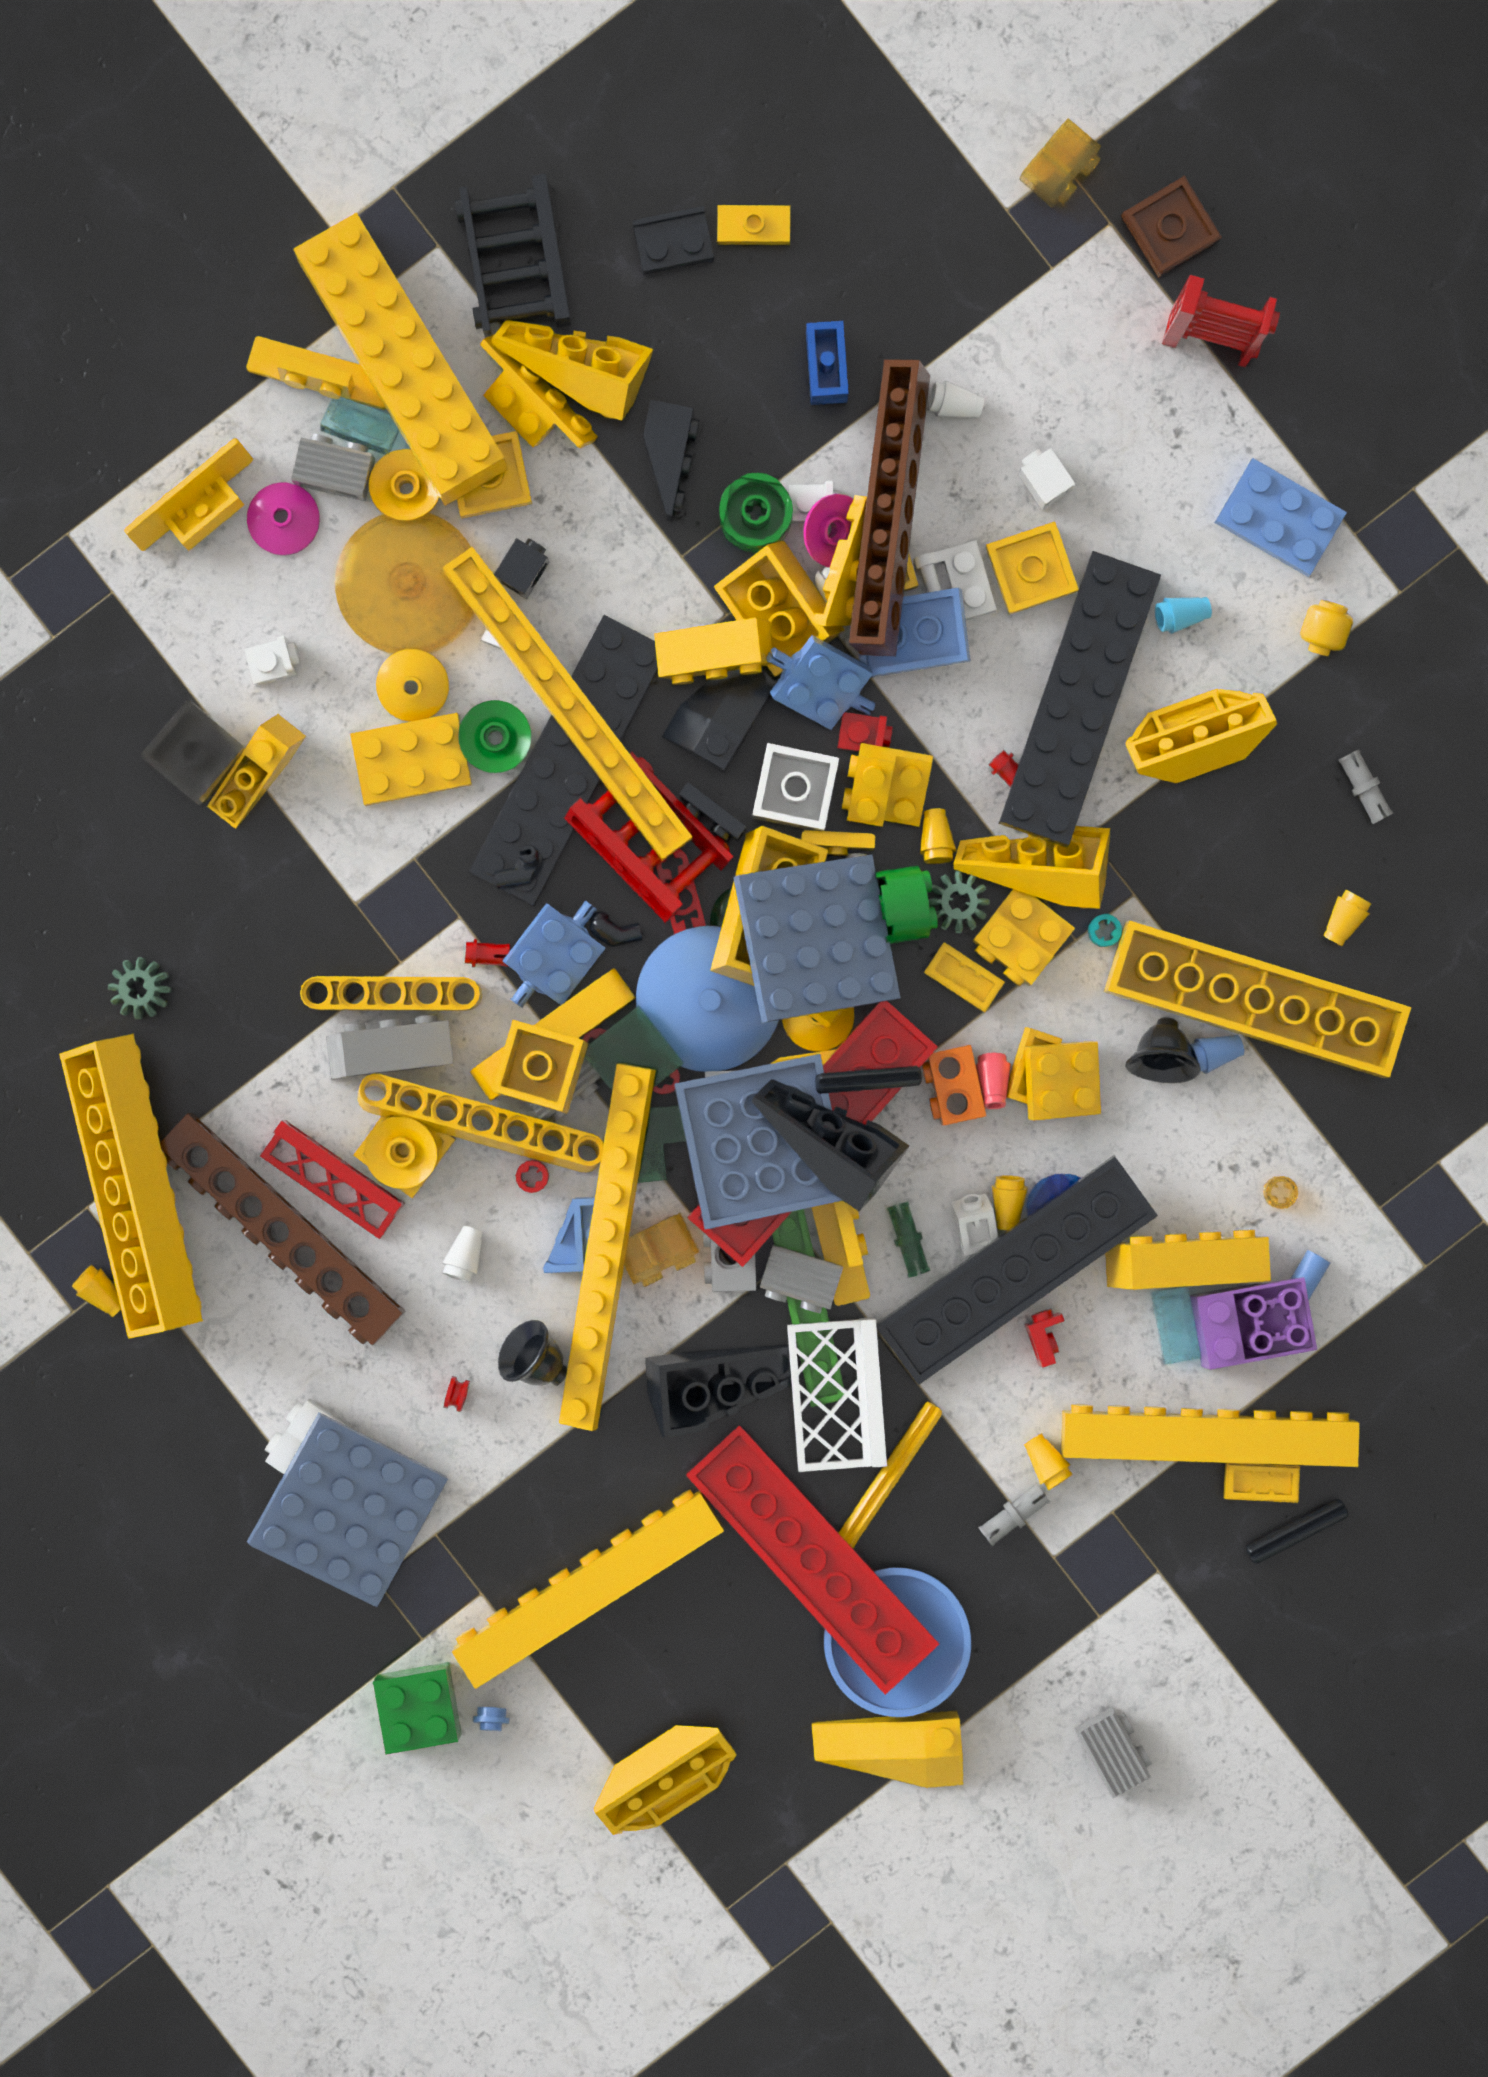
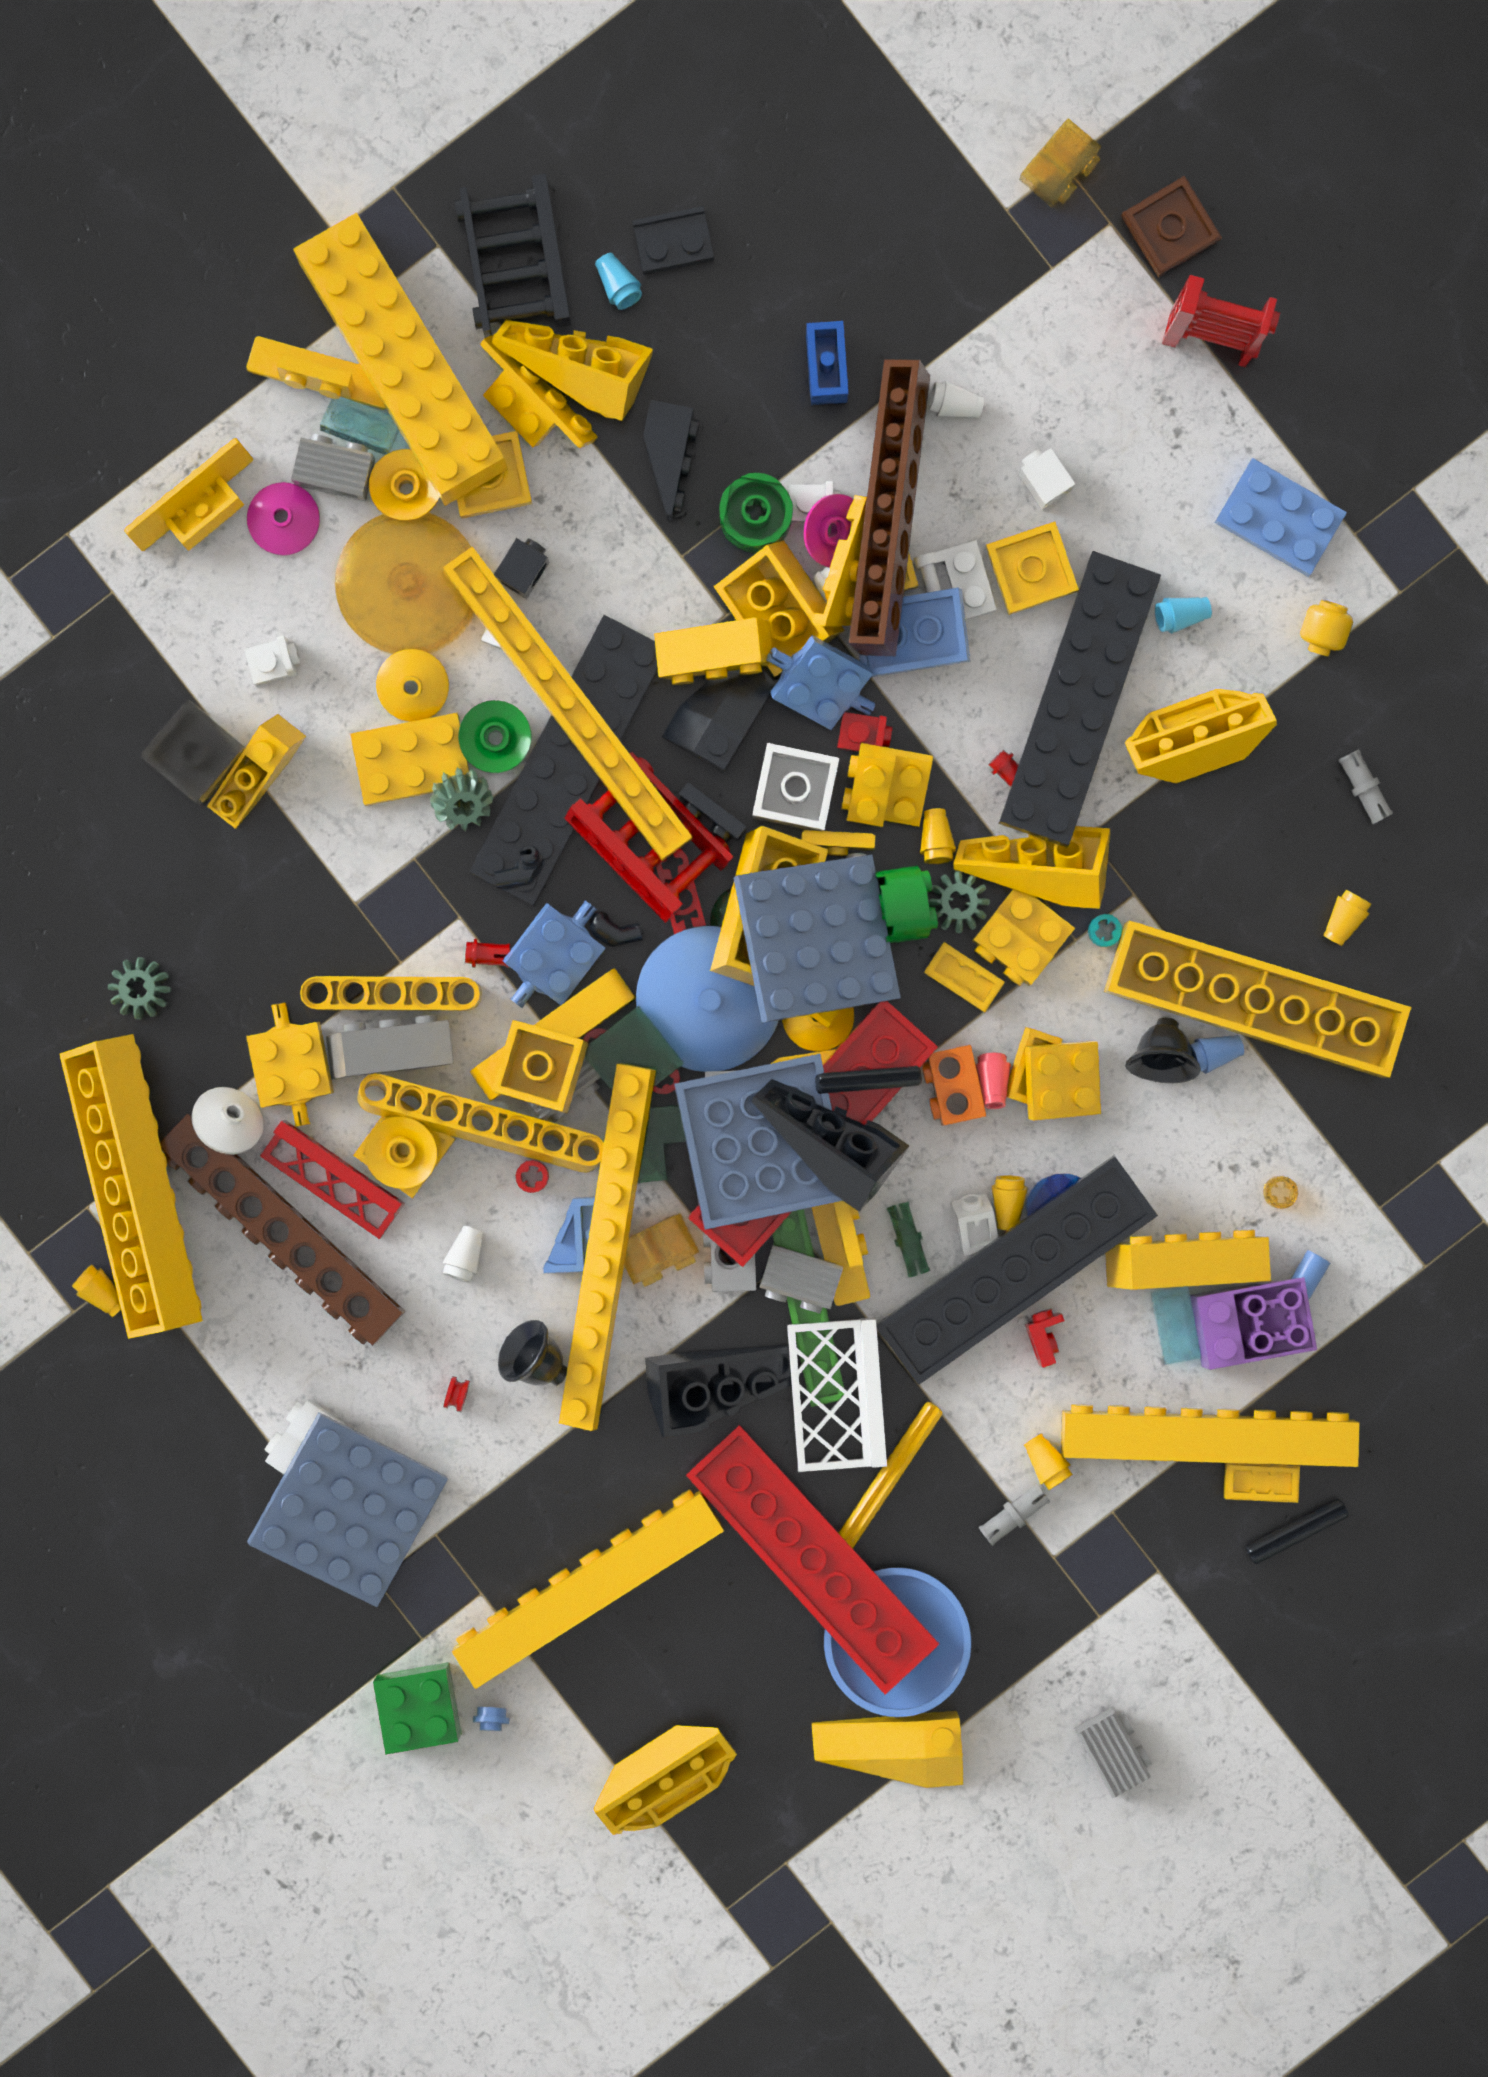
(221, 1131): none -> white dish
(290, 1064): none -> yellow plate
(461, 799): none -> sand green gear
(618, 282): none -> medium azure cone
(753, 225): yellow plate -> none

